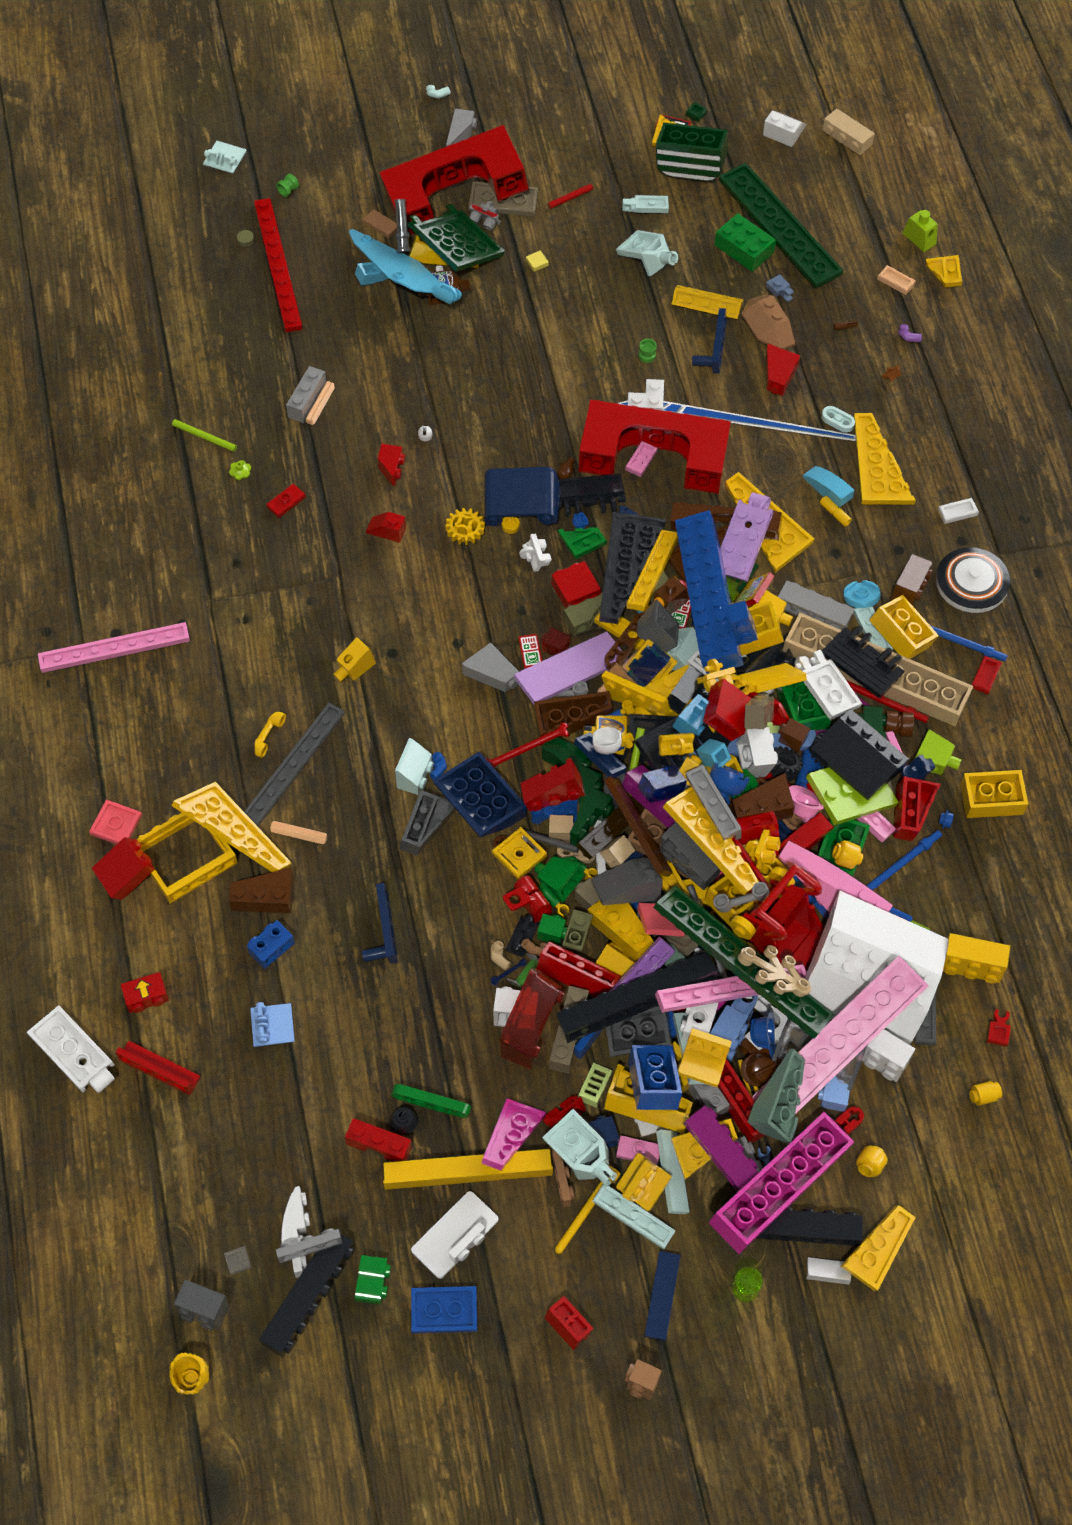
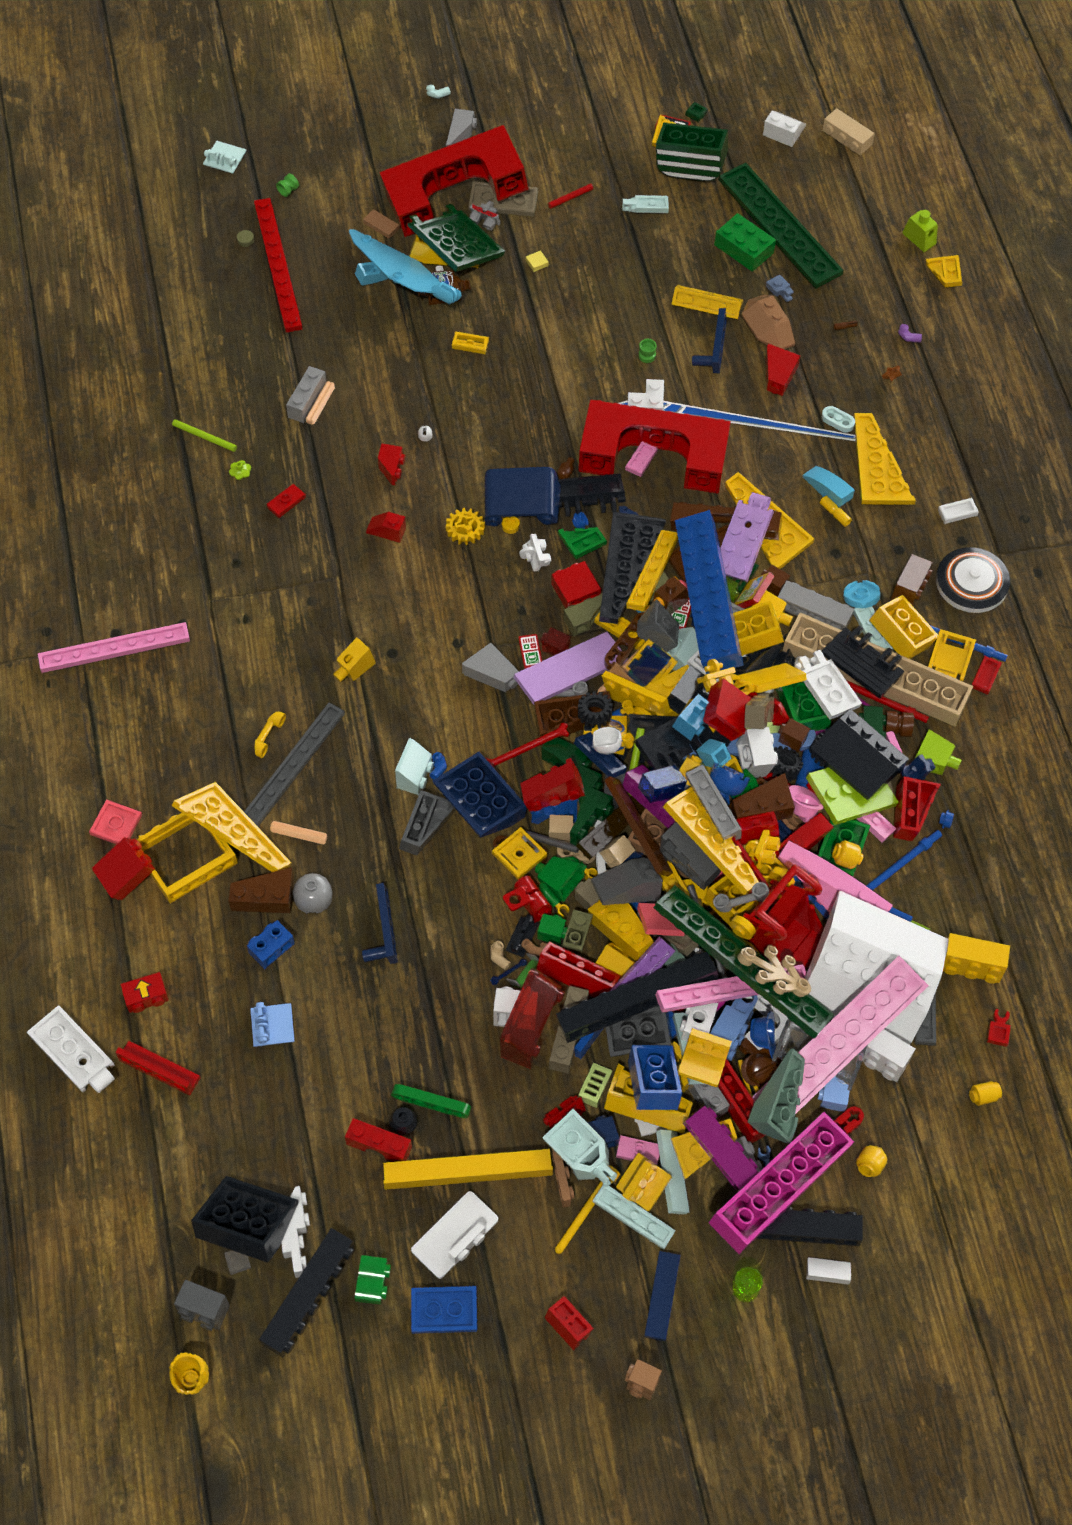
(245, 1218): none -> black slope
(308, 1245): light grey plate -> none
(312, 893): none -> light grey cylinder
(402, 234): dark grey pin -> none
(470, 345): none -> yellow tile
(511, 1131): dark pink wing -> none
(595, 701): none -> black tyre
(650, 248): light aqua plate -> none
(676, 744): yellow hips -> none
(742, 622): blue brick -> none
(778, 581): none -> reddish brown brick
(876, 1253): yellow wing -> none
(896, 280): light nougat tile -> none
(952, 659): none -> yellow container
(994, 794): yellow brick -> none

